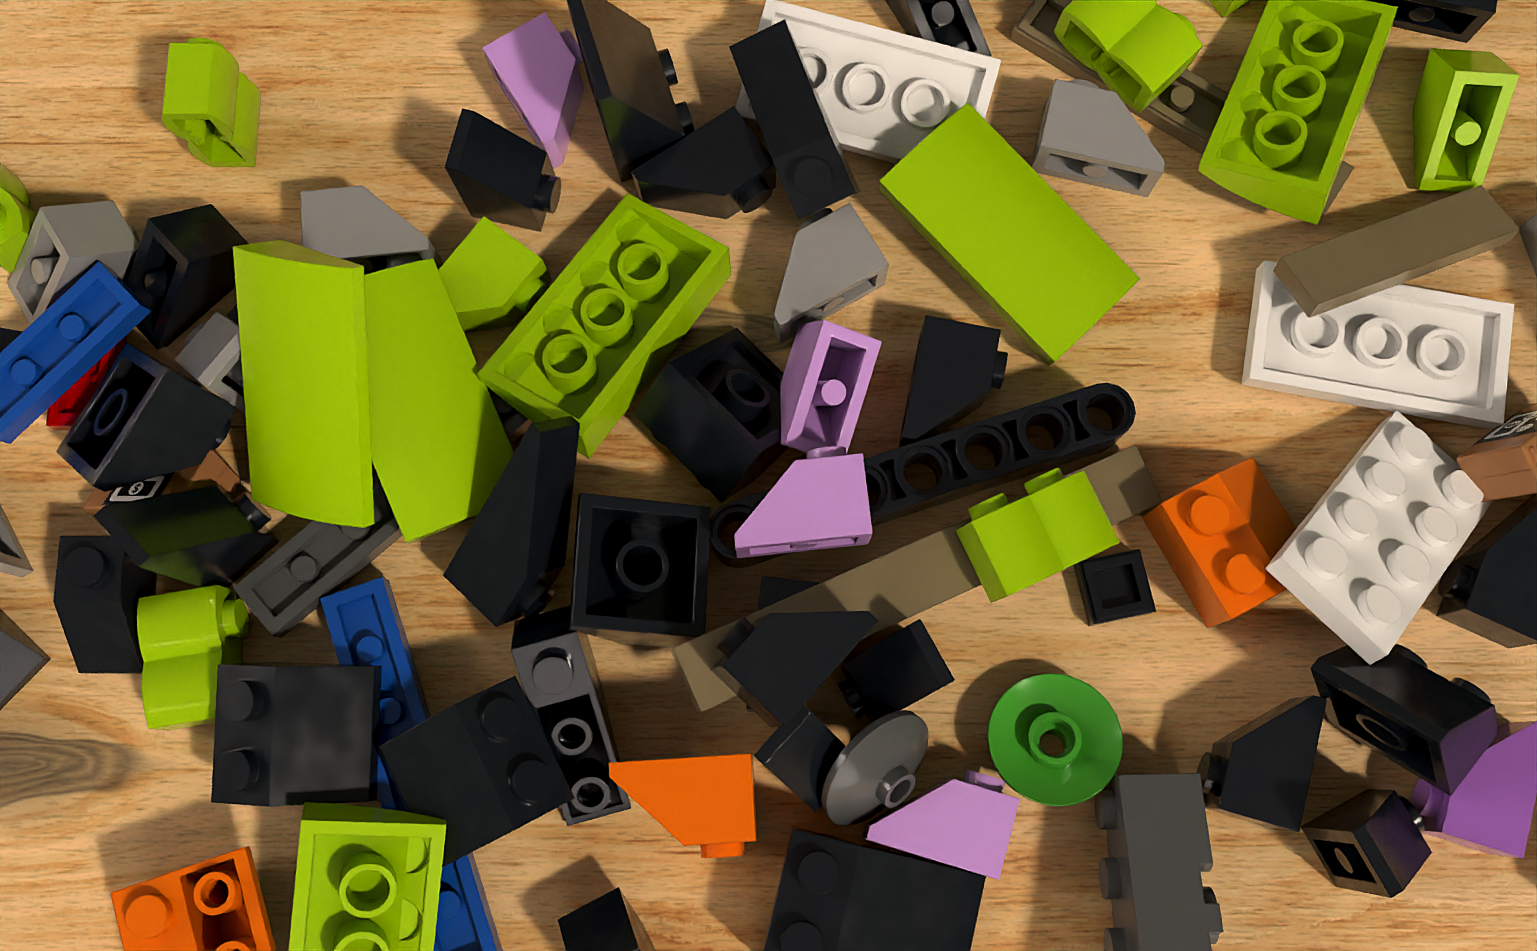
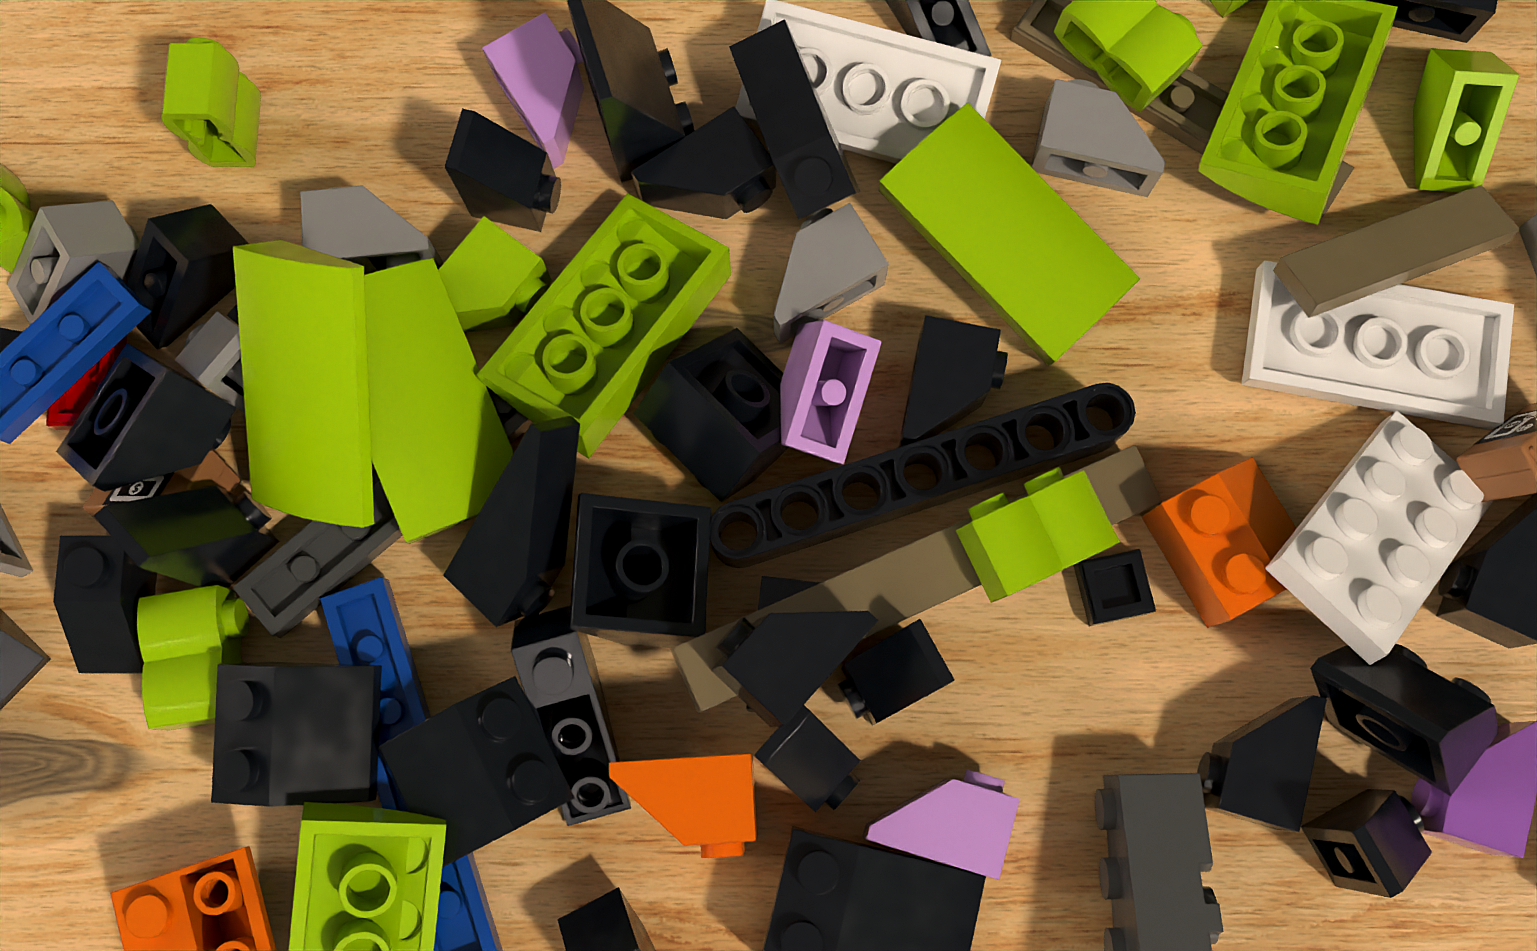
(811, 507): lavender slope -> none
(875, 768): dark grey dish -> none
(1060, 708): bright green dish -> none

